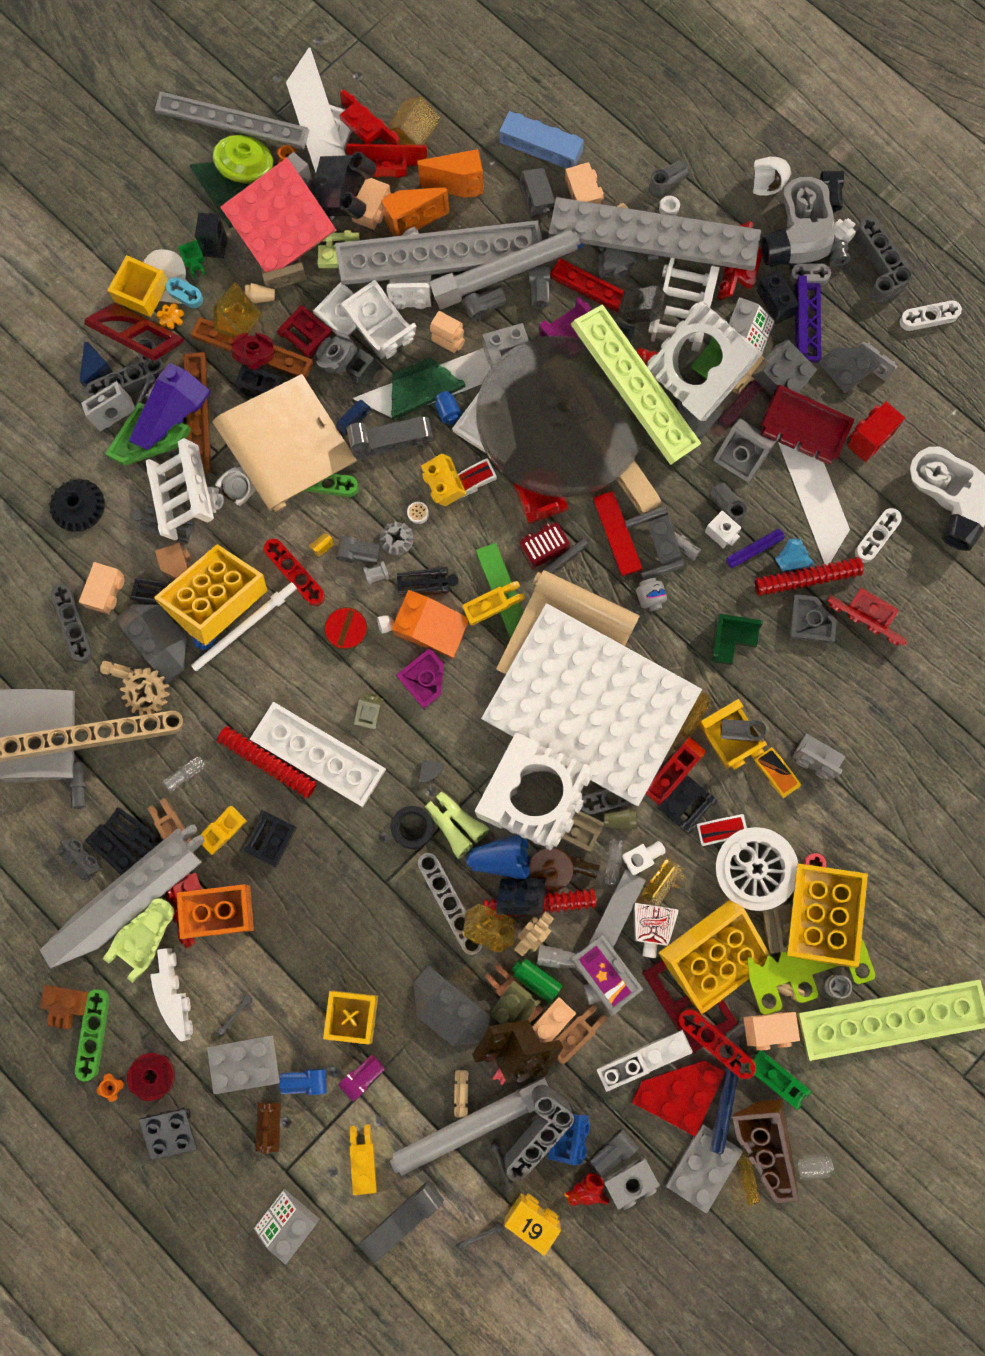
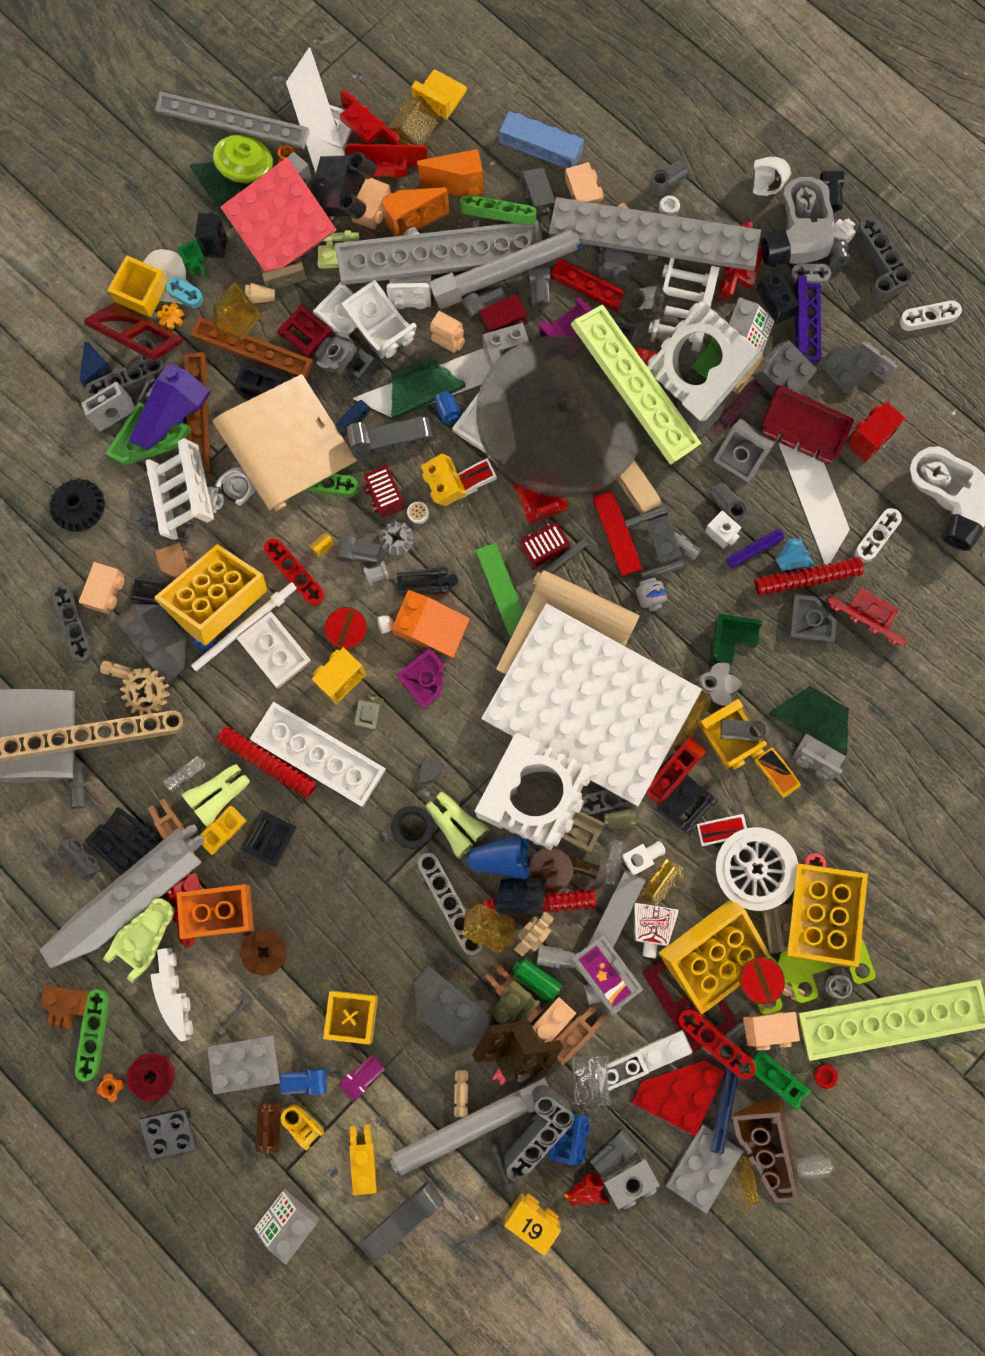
(212, 807): none -> yellowish green piece
(250, 952): none -> reddish brown plate
(252, 350): dark red plate -> none
(274, 650): none -> white plate
(302, 1126): none -> yellow piece
(339, 675): none -> yellow brick
(383, 491): none -> dark red brick
(440, 93): none -> yellow bracket
(491, 603): yellow hinge -> none
(498, 209): none -> bright green beam
(503, 314): none -> dark red brick
(586, 1082): none -> clear plate
(723, 684): none -> light grey plate
(762, 980): none -> red piece
(817, 716): none -> clear green wing
(825, 1076): none -> red tile

